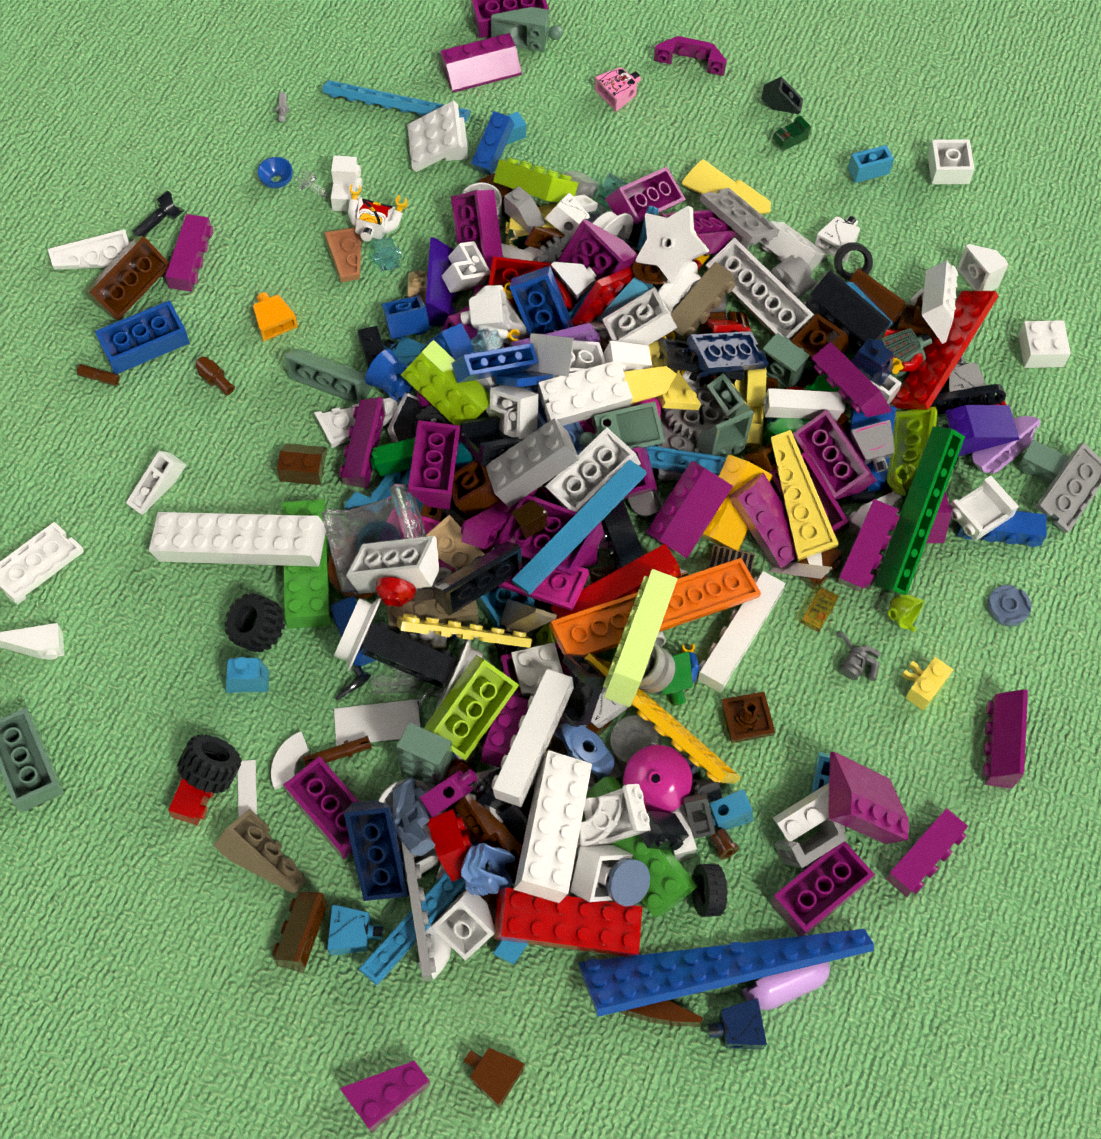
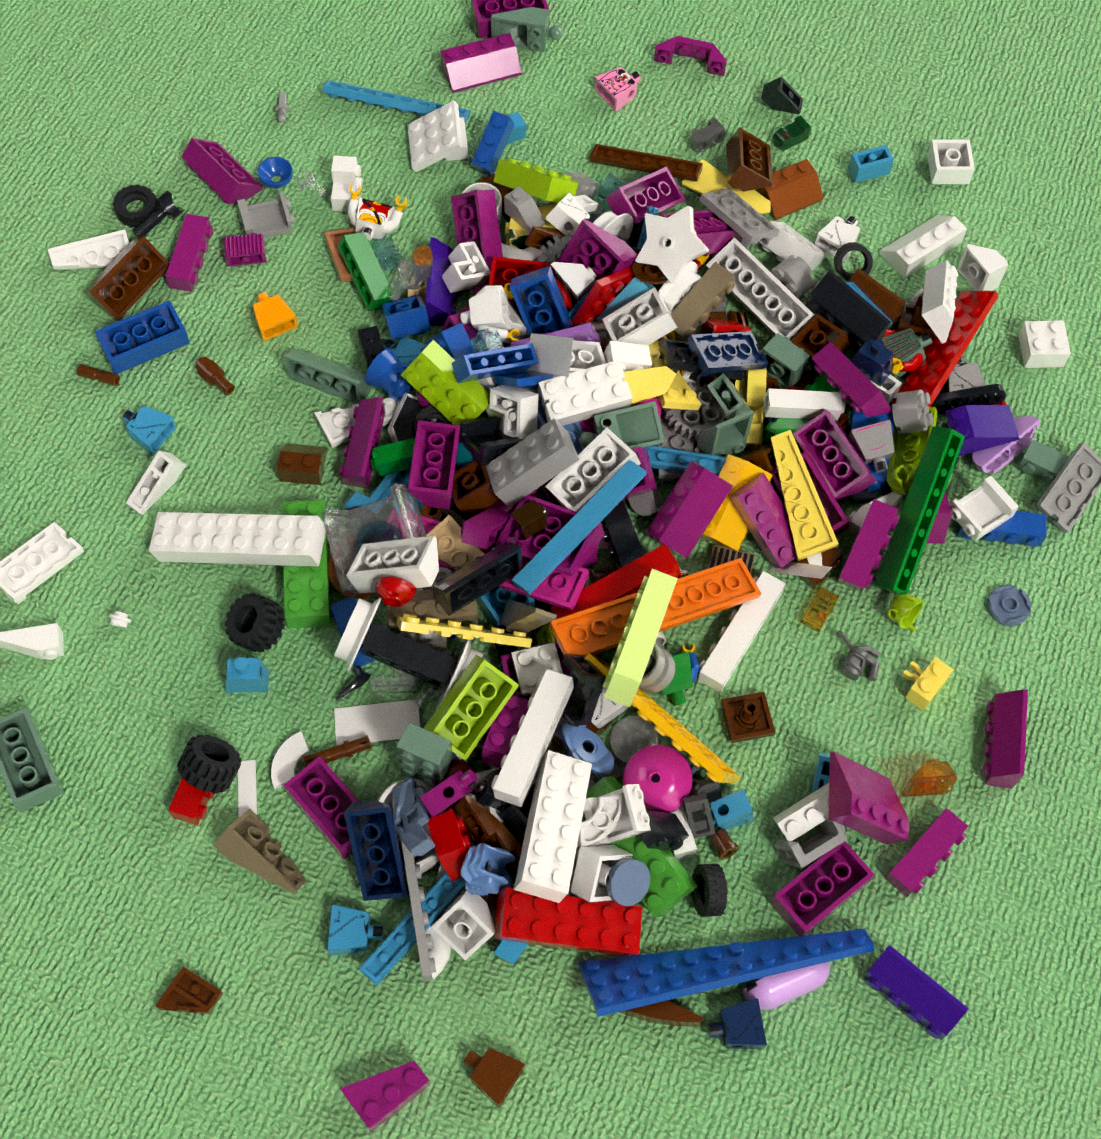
(119, 619): none -> white plate
(131, 194): none -> black tyre
(149, 428): none -> dark azure torso
(189, 994): none -> reddish brown wing
(220, 170): none -> magenta slope
(245, 249): none -> magenta brick
(268, 217): none -> light grey panel
(300, 931): reddish brown slope -> none
(365, 270): none -> brick
(411, 272): none -> clear plate
(645, 162): none -> reddish brown tile
(707, 137): none -> flat silver leg
(748, 162): none -> reddish brown slope
(792, 189): none -> dark orange slope
(912, 411): none -> light grey brick
(915, 993): none -> dark purple slope
(924, 244): none -> white slope
(932, 778): none -> clear orange slope

